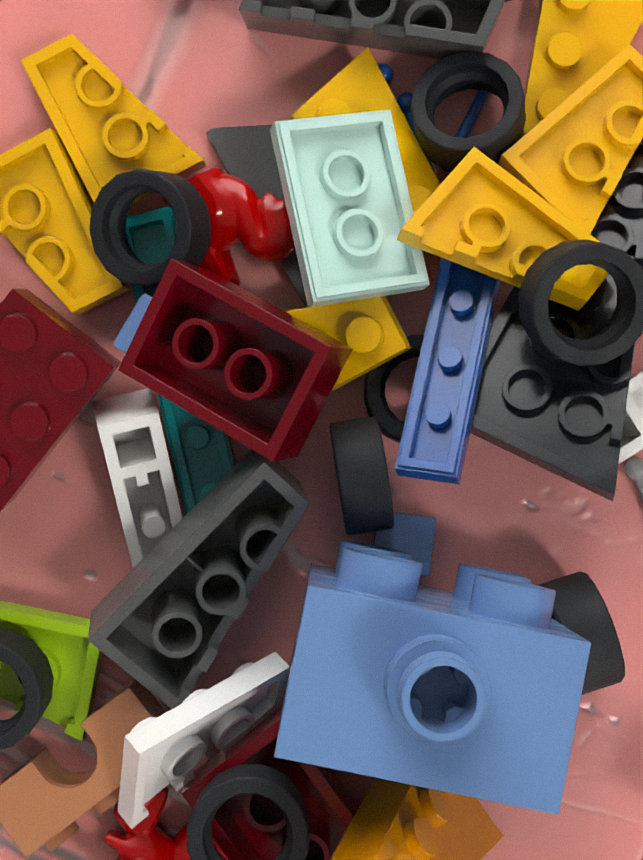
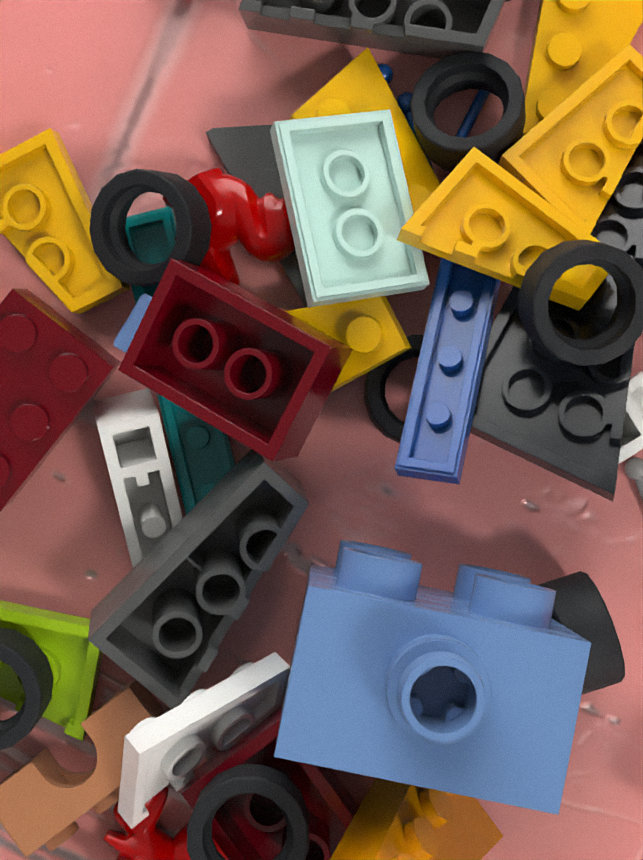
(101, 119): yellow wing -> none
(362, 475): black tyre -> none
(411, 535): medium blue tile -> none

